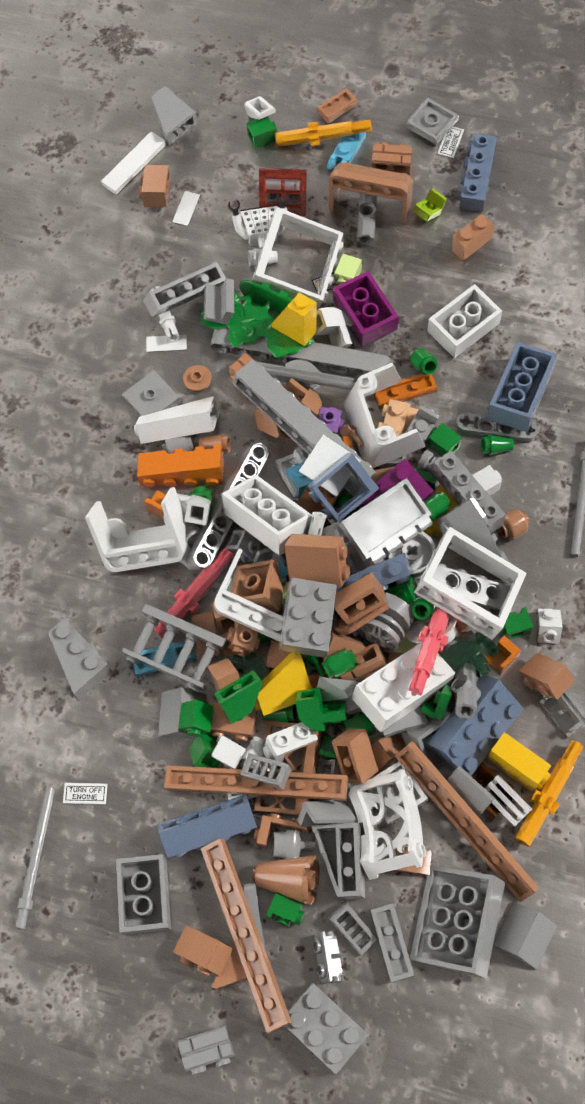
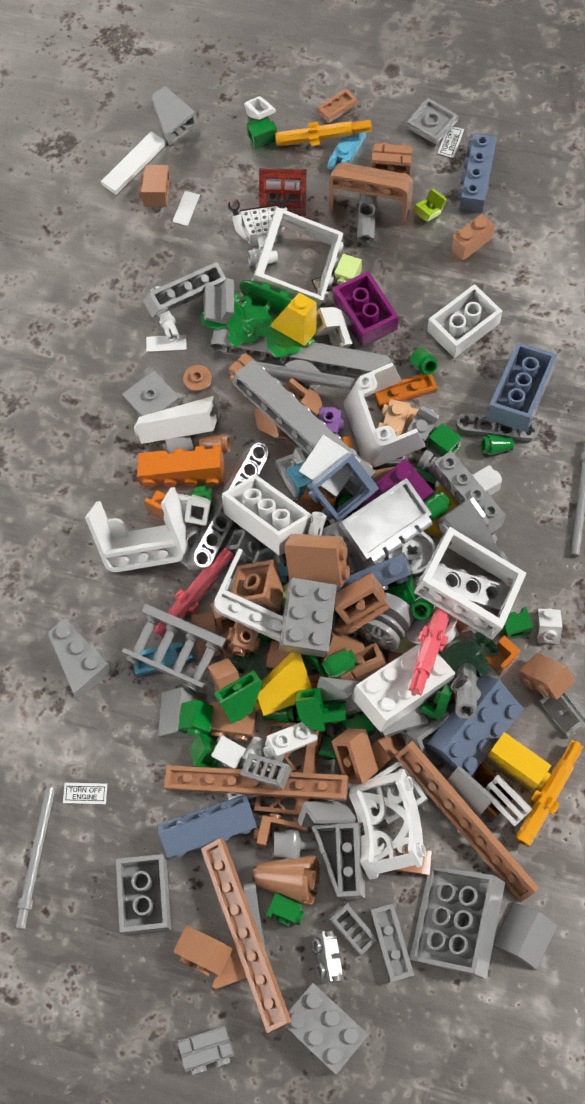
(350, 430): nougat hand -> none
(514, 525): nougat head -> none

